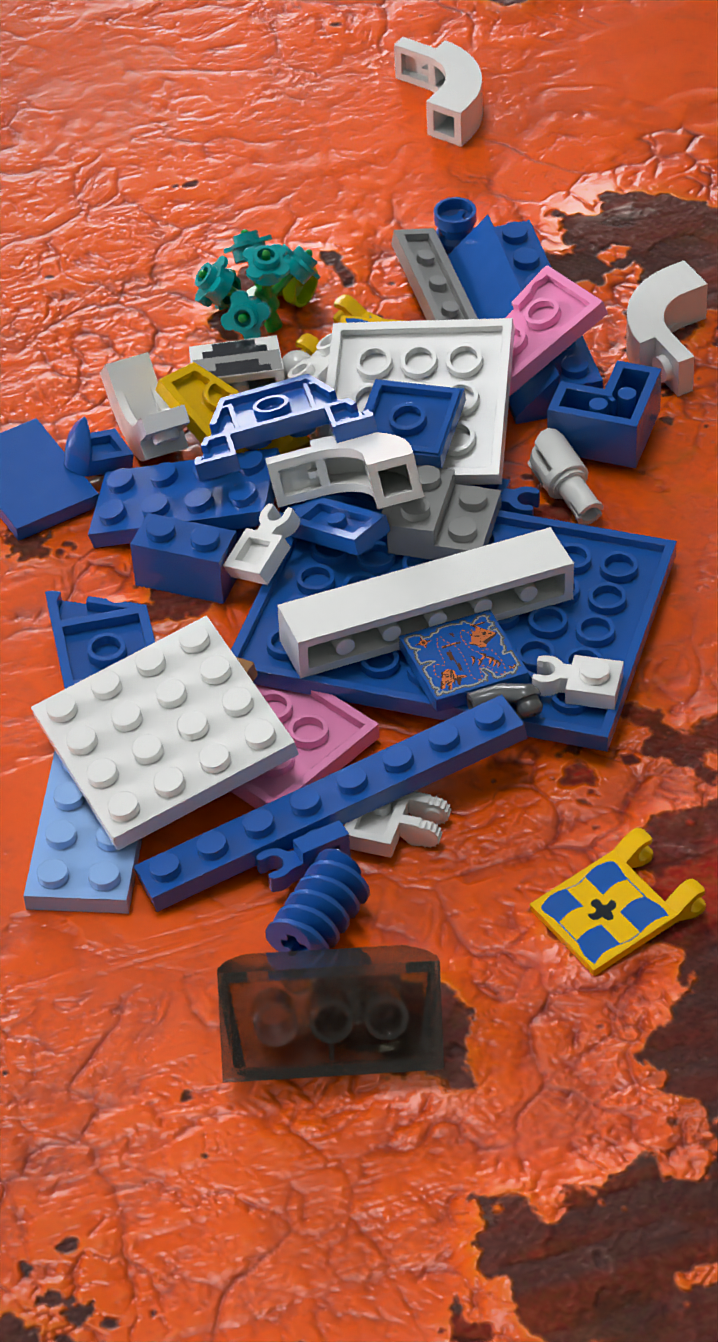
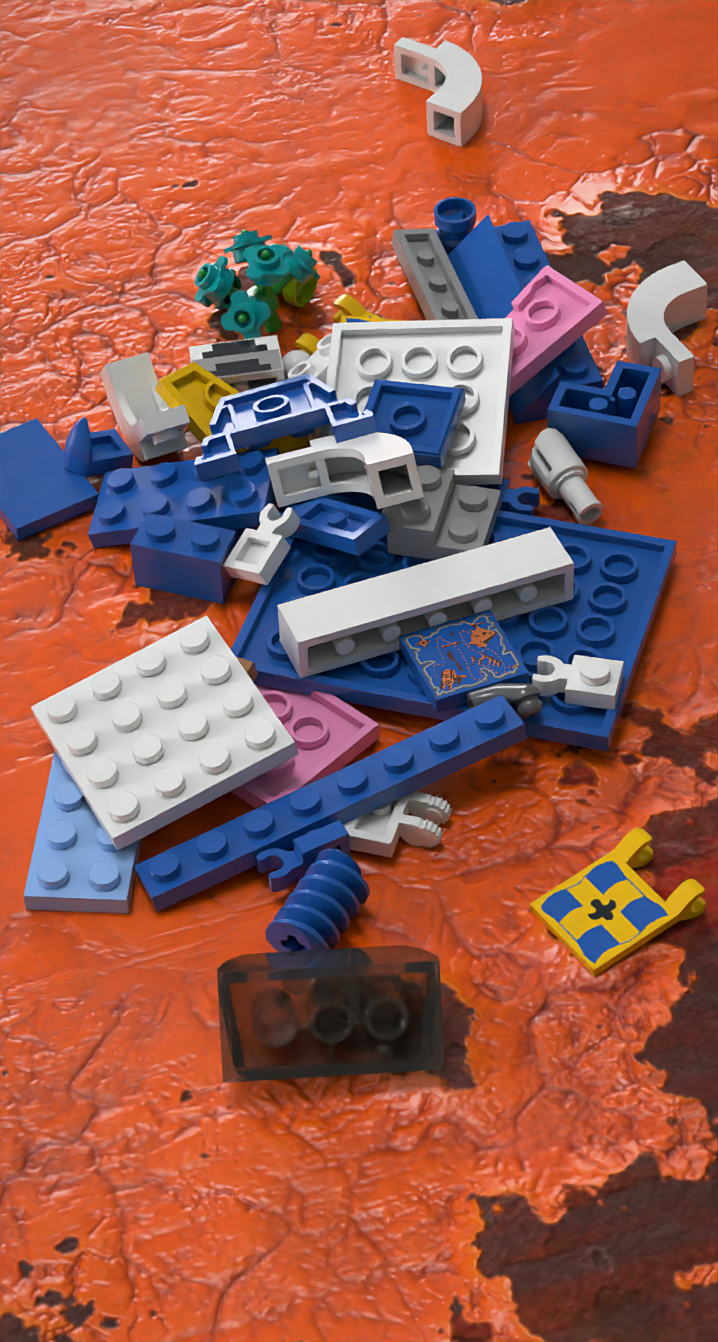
(95, 634): blue wing -> none

